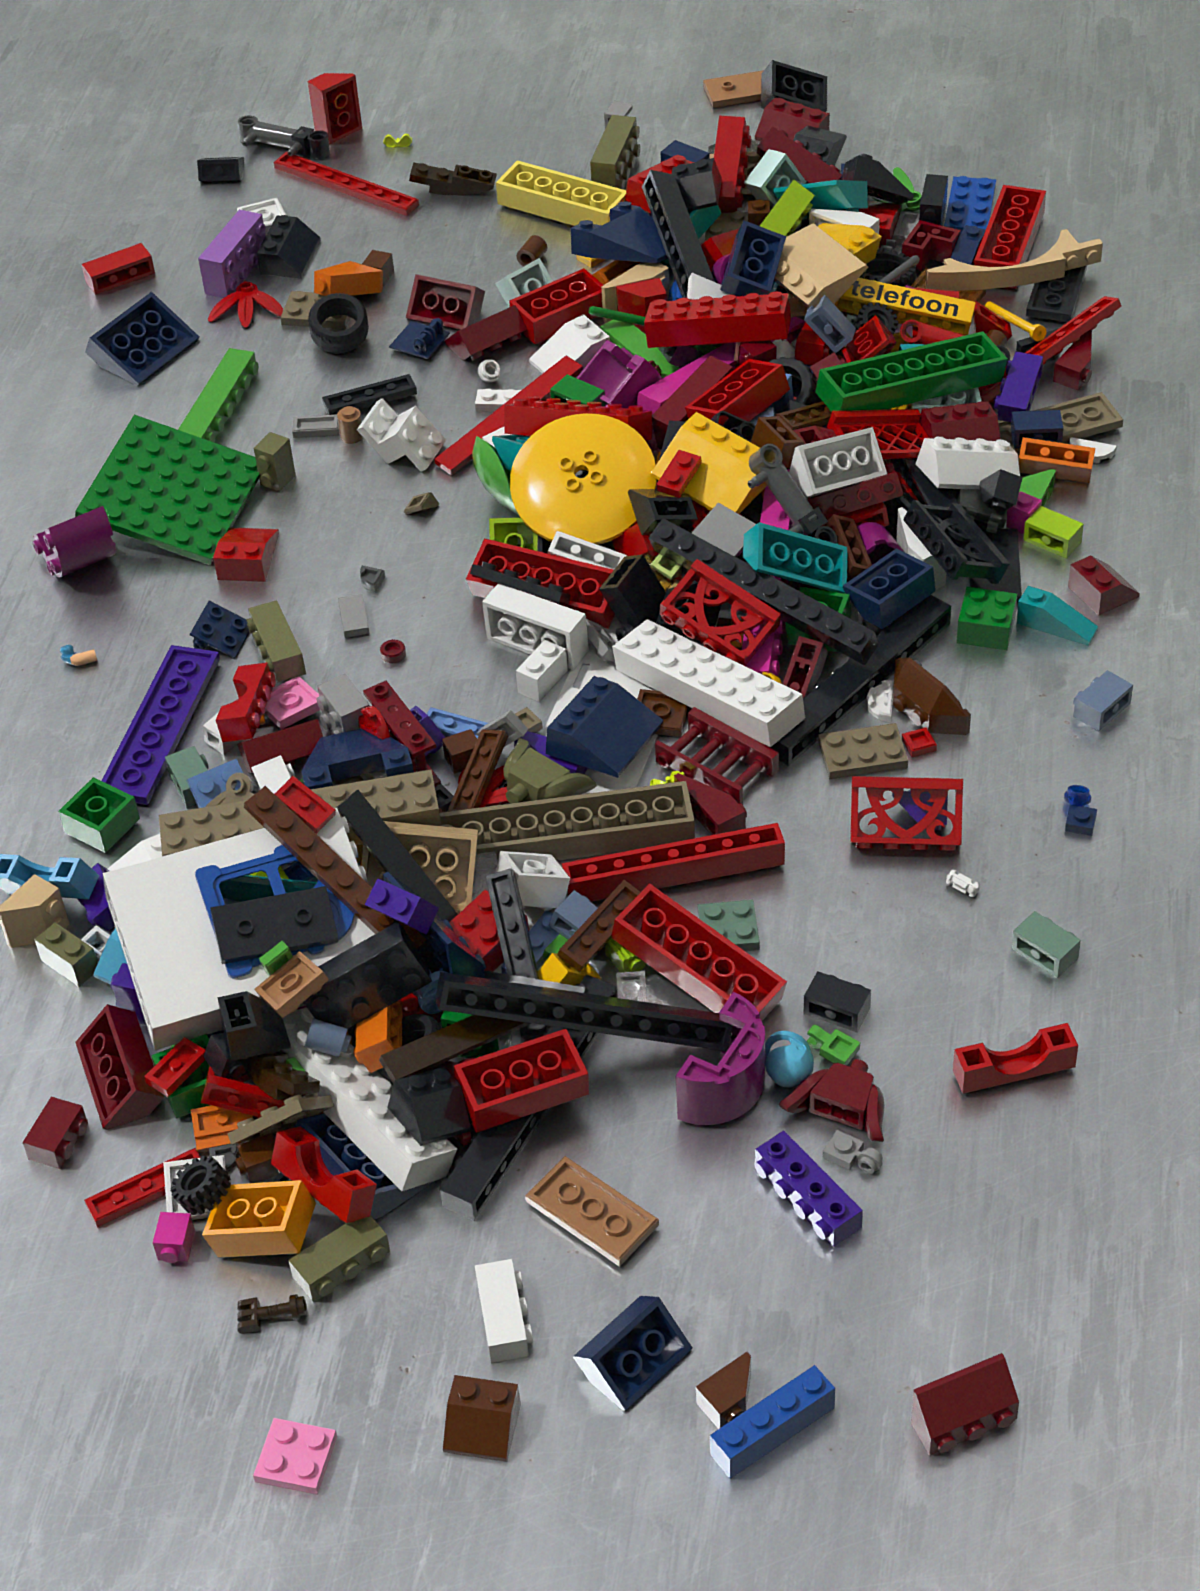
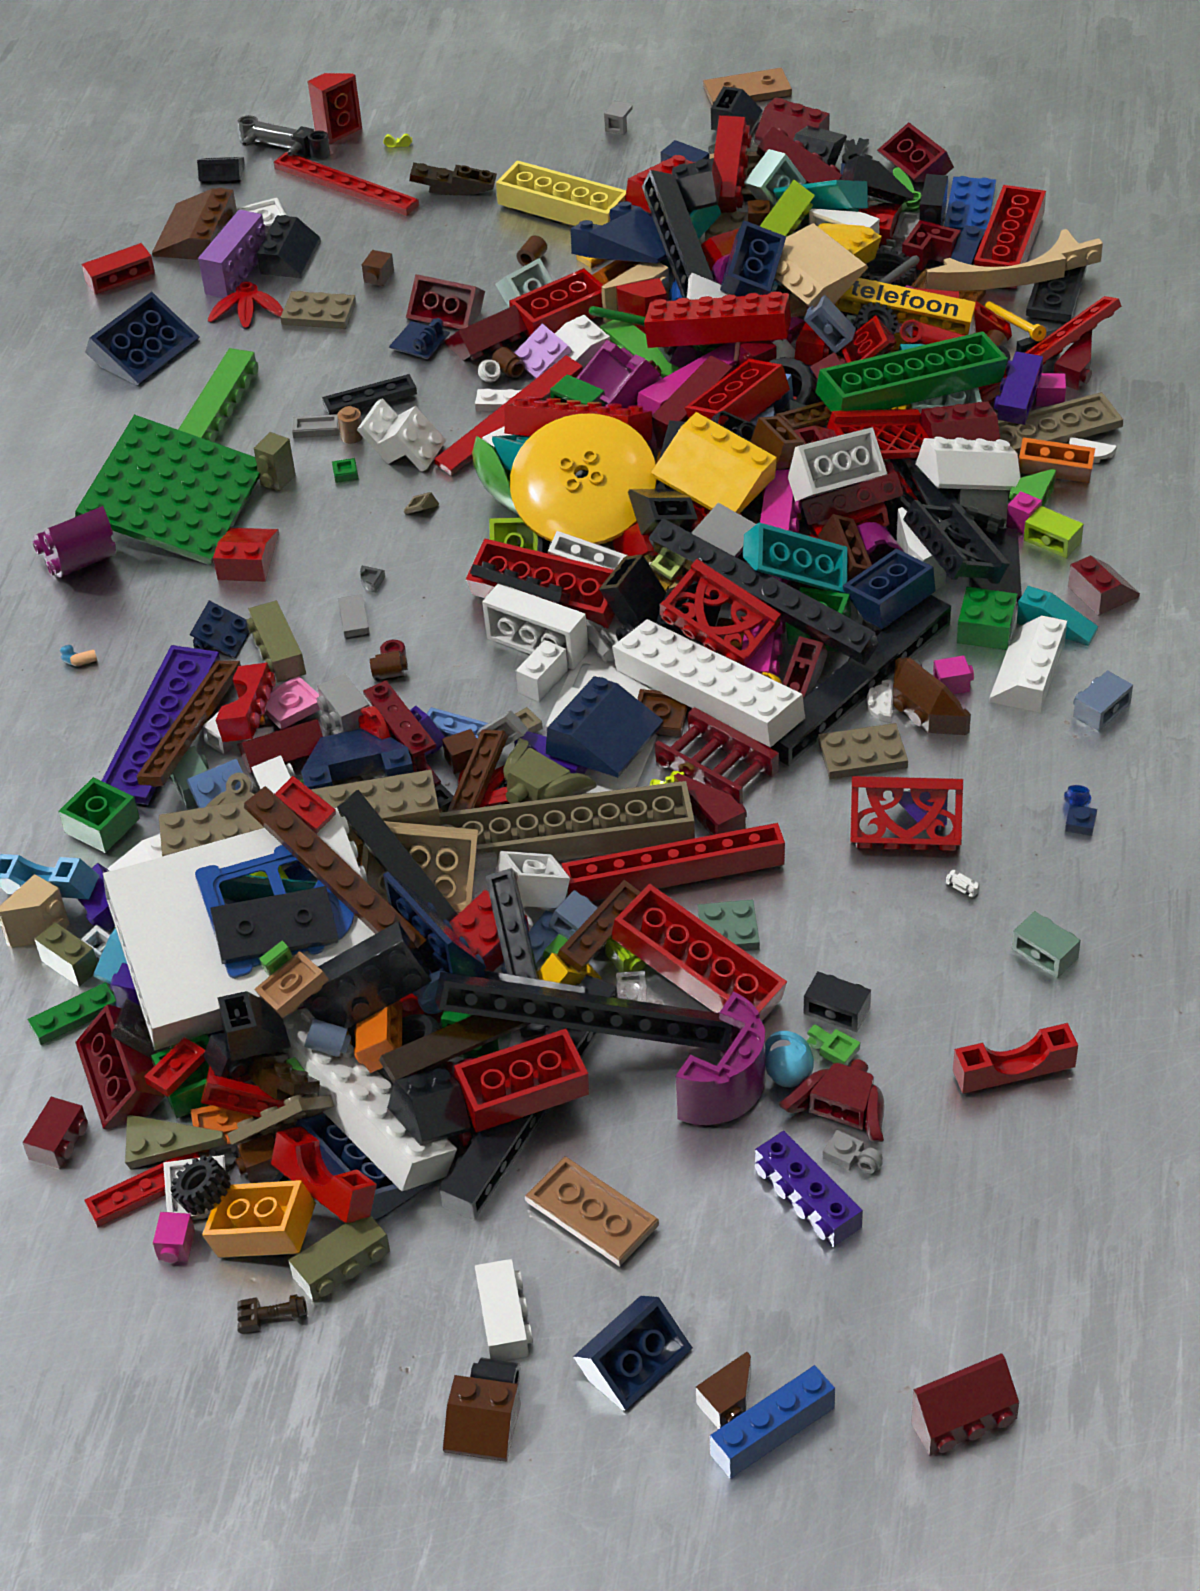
(71, 1013): none -> green plate
(132, 1029): none -> clear smoke tile
(160, 1140): none -> olive wing
(188, 724): none -> reddish brown plate
(195, 224): none -> reddish brown slope
(295, 1456): bright pink plate -> none
(335, 305): black tyre -> none
(345, 470): none -> green tile
(349, 279): orange slope -> none
(388, 665): none -> reddish brown brick
(402, 906): dark purple brick -> none
(496, 1370): none -> black brick
(509, 362): none -> reddish brown brick
(542, 351): none -> lavender plate
(616, 152): olive brick -> none
(679, 473): red plate -> none
(735, 103): none -> black slope
(769, 469): dark grey piece -> none
(793, 85): black slope -> none
(854, 150): none -> black piece
(916, 154): none -> dark red slope
(919, 742): red tile -> none
(954, 673): none -> dark pink brick
(1000, 489): black slope -> none
(1030, 664): none -> white slope
(1038, 425): dark blue brick -> none
(1050, 389): none -> dark pink brick

